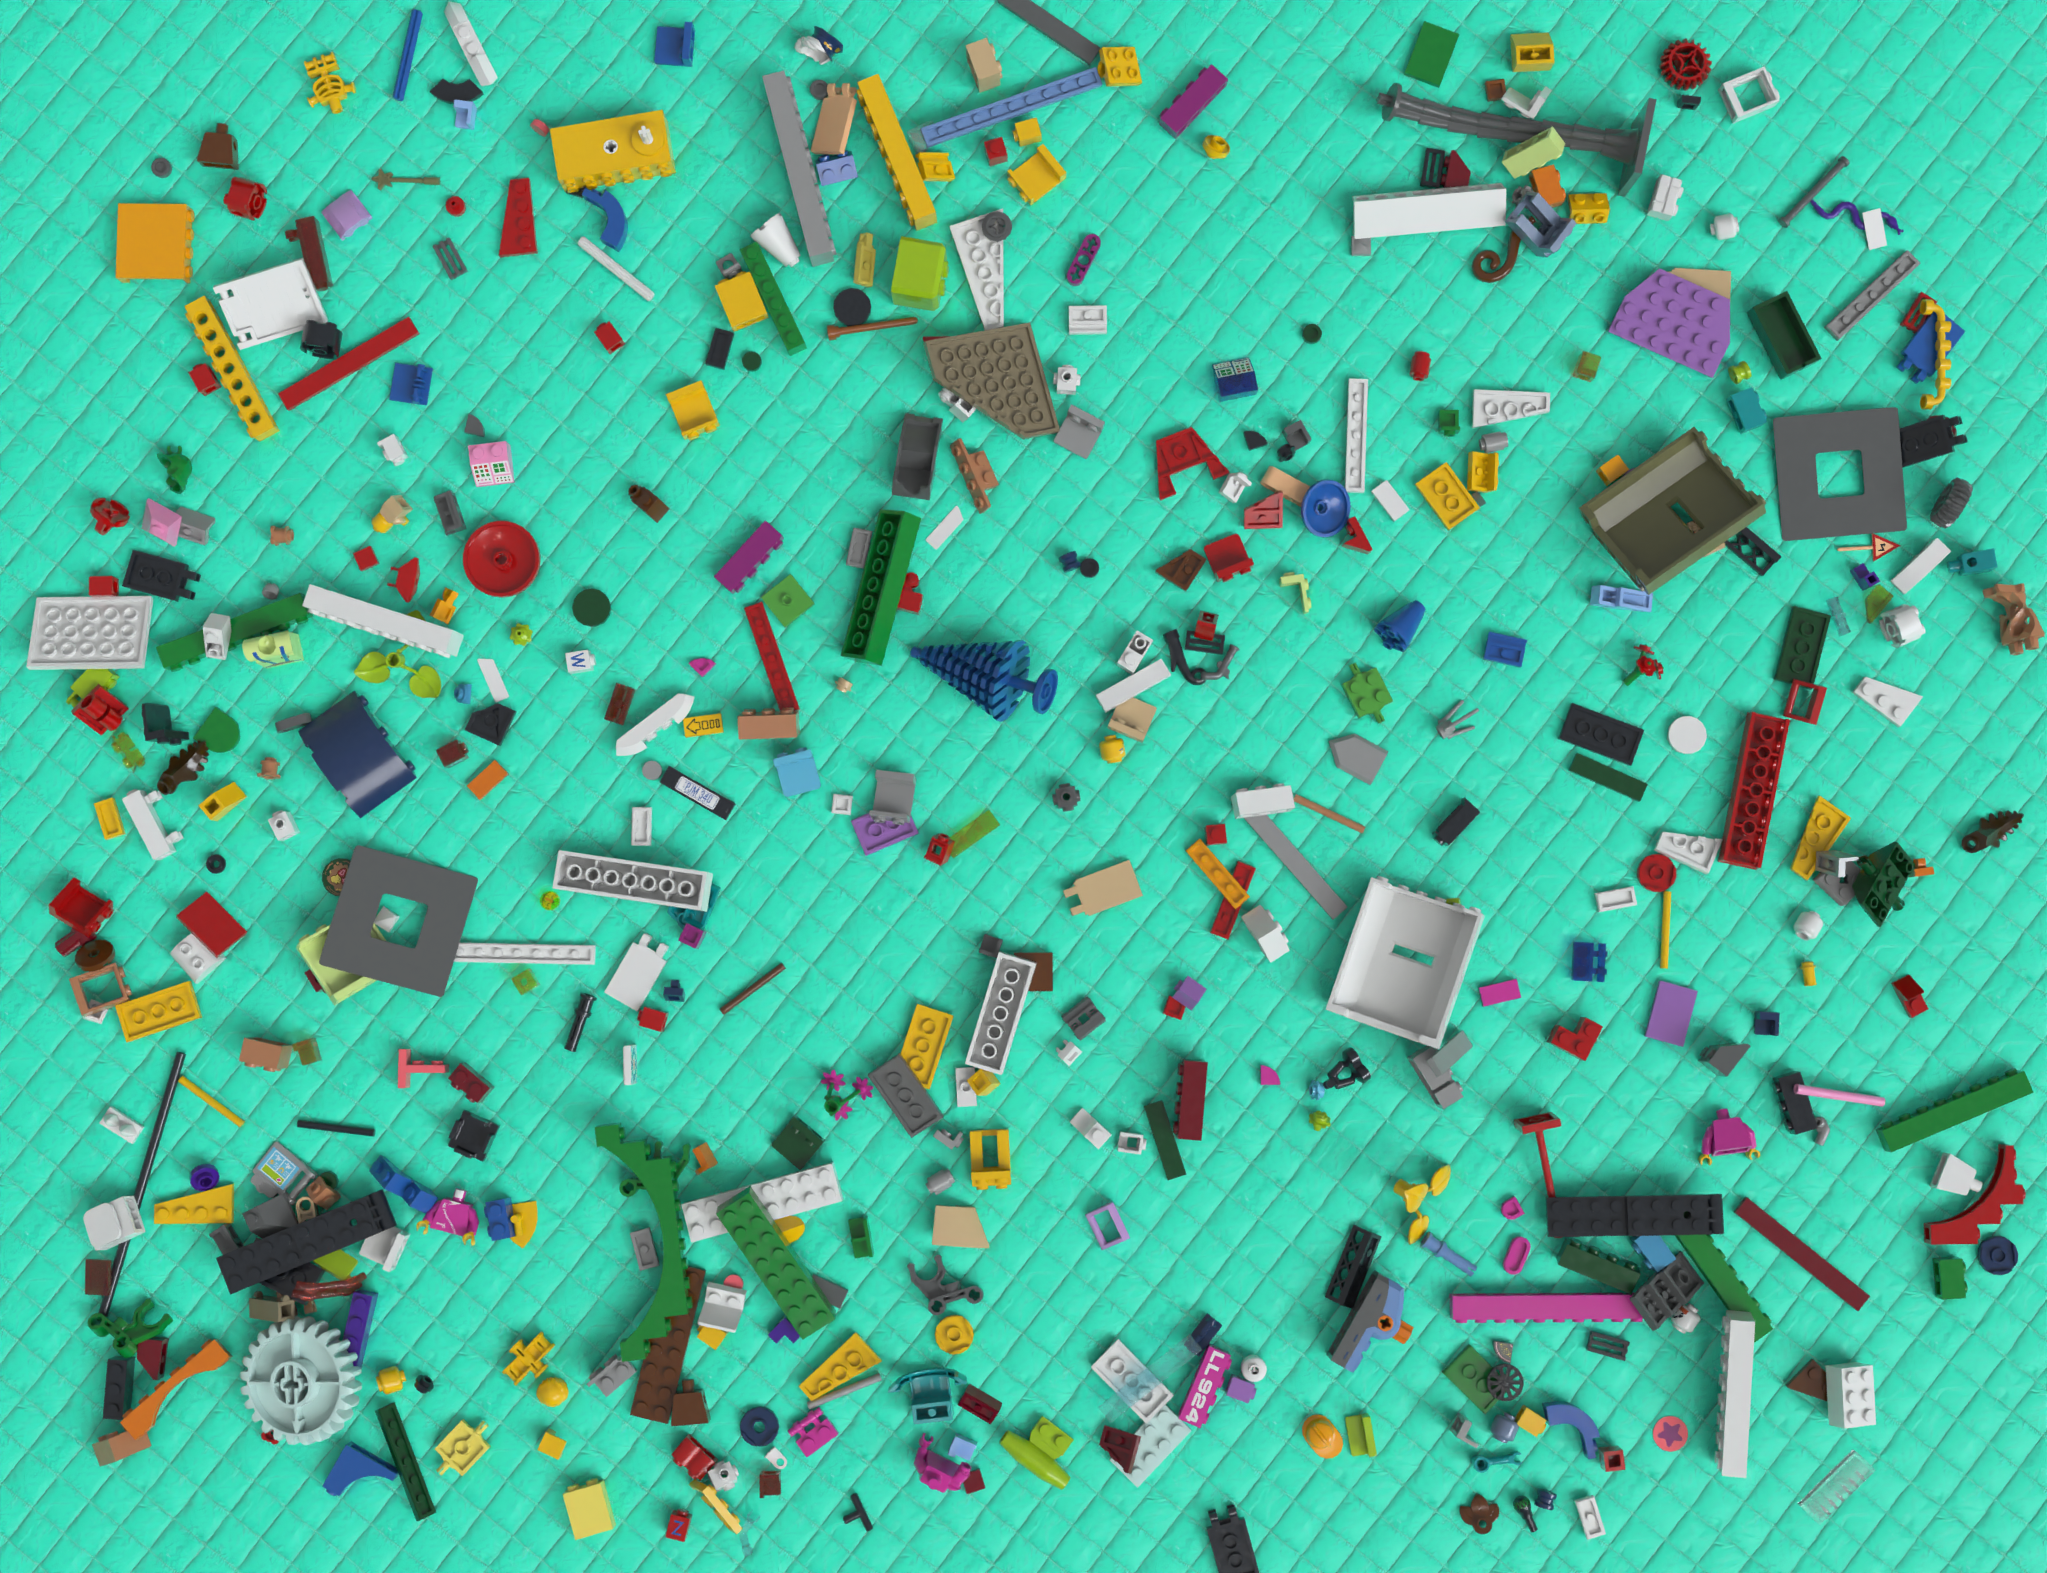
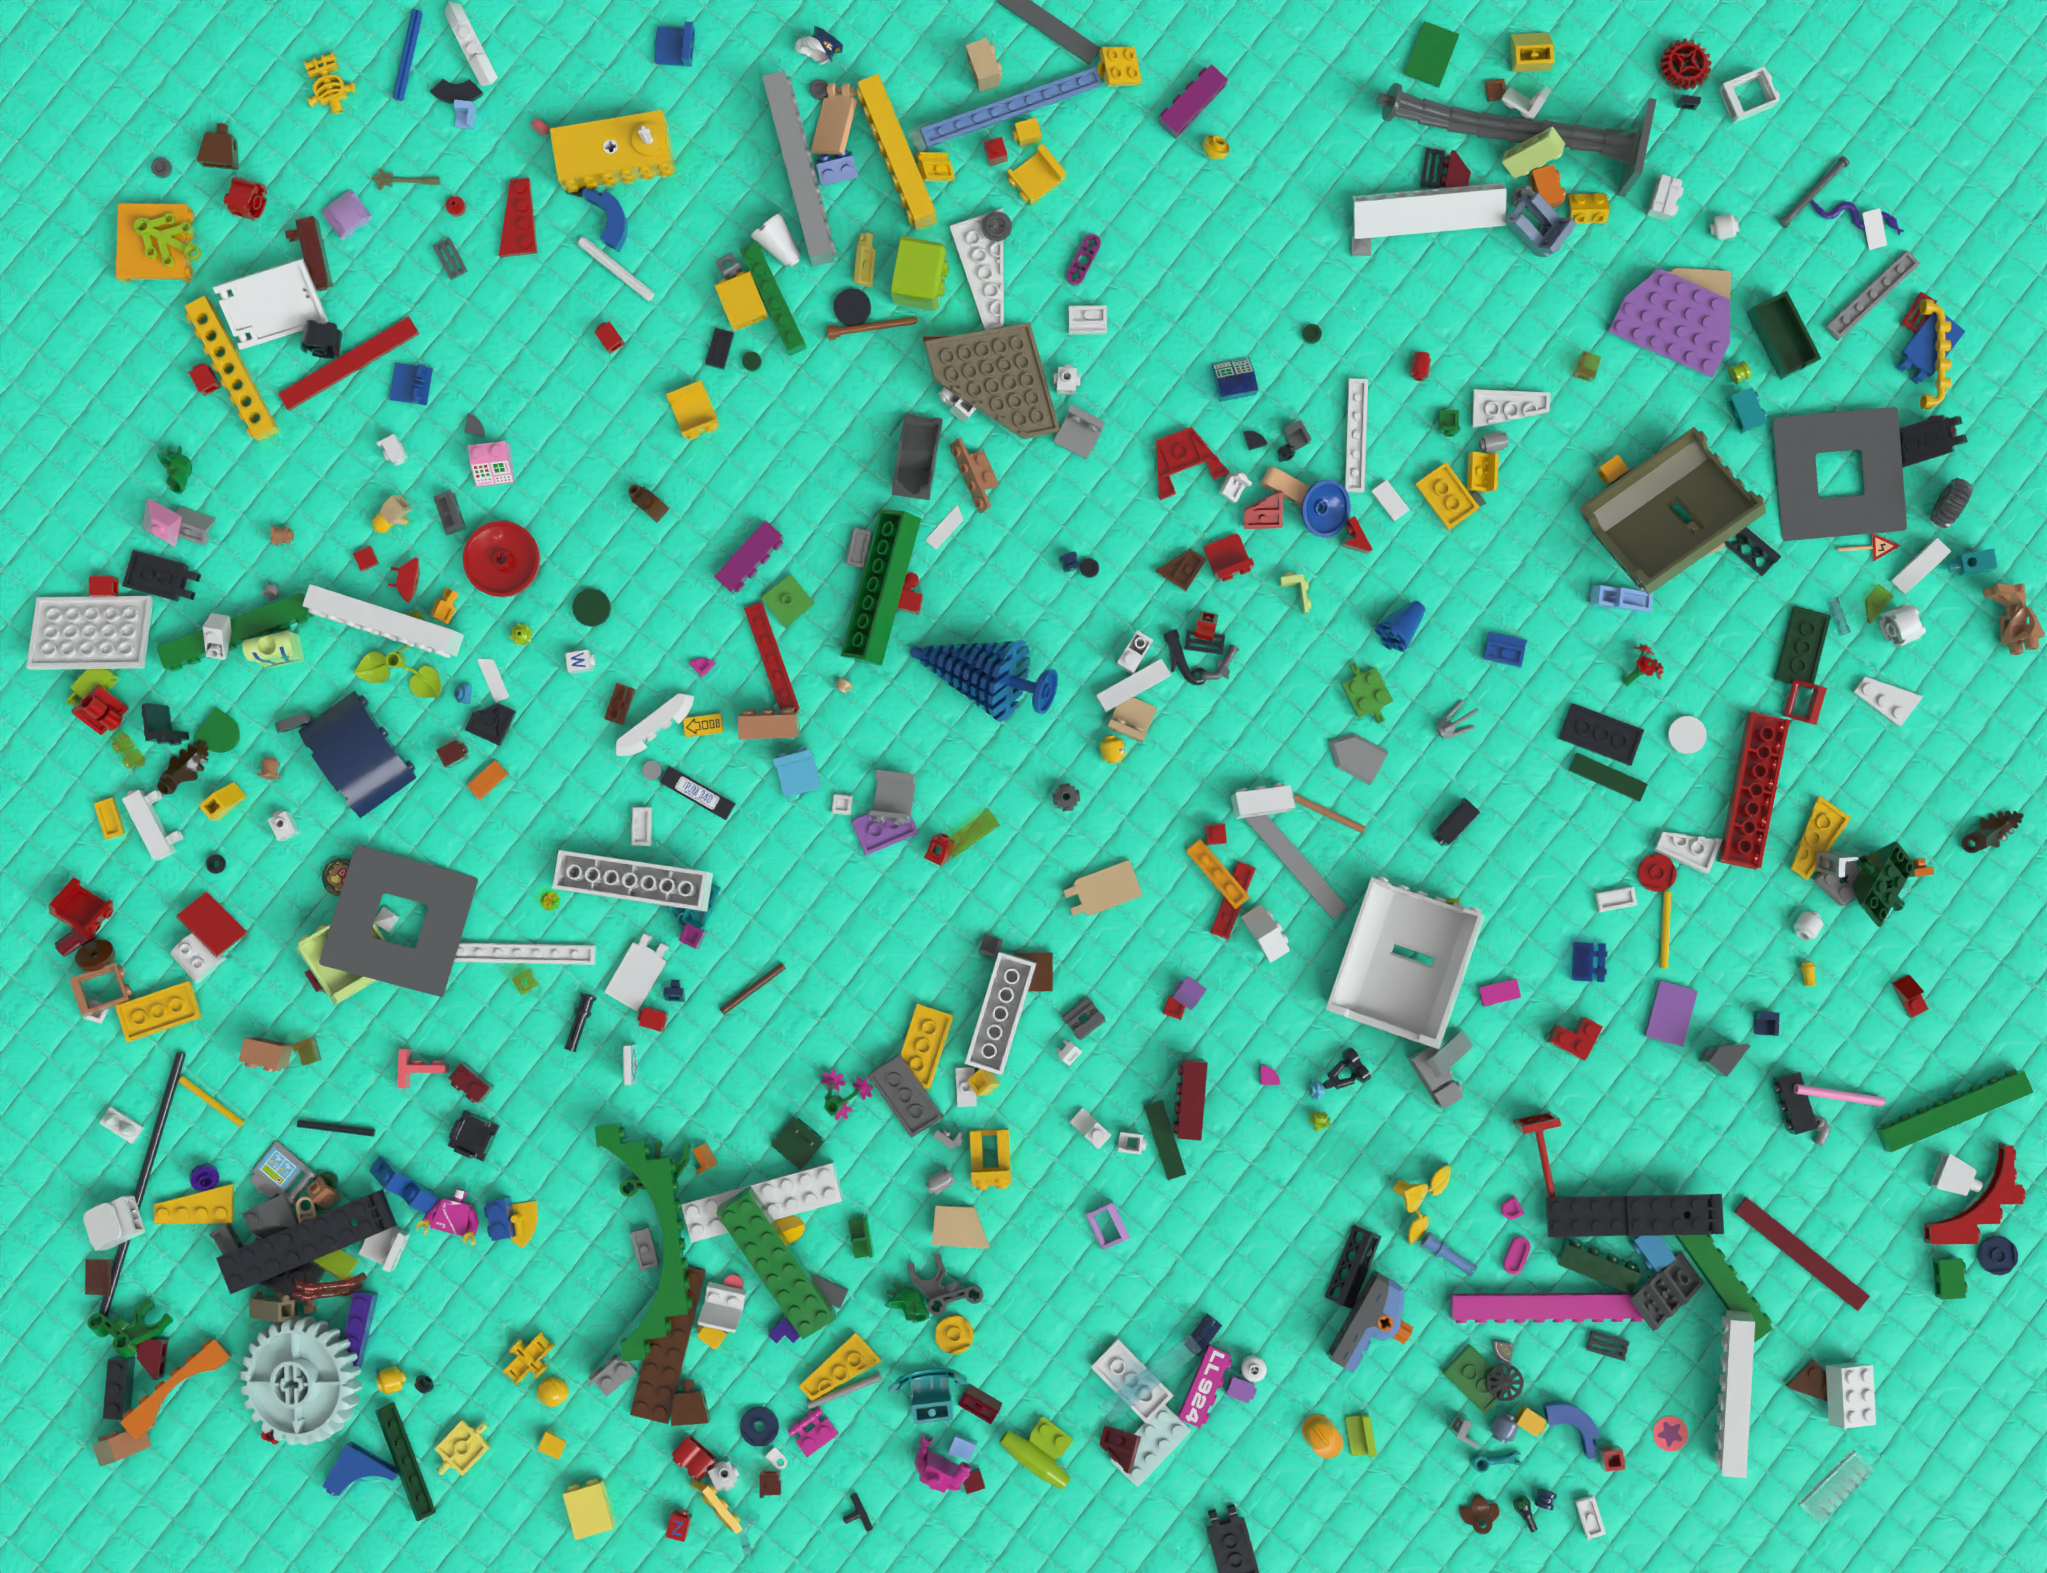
(108, 515): red tile -> none
(164, 238): none -> lime plant
(909, 1301): none -> green helmet
(1512, 253): reddish brown plant -> none
(1686, 1318): white head -> none
(1728, 1137): dark pink torso -> none
(1864, 577): dark purple piece -> none

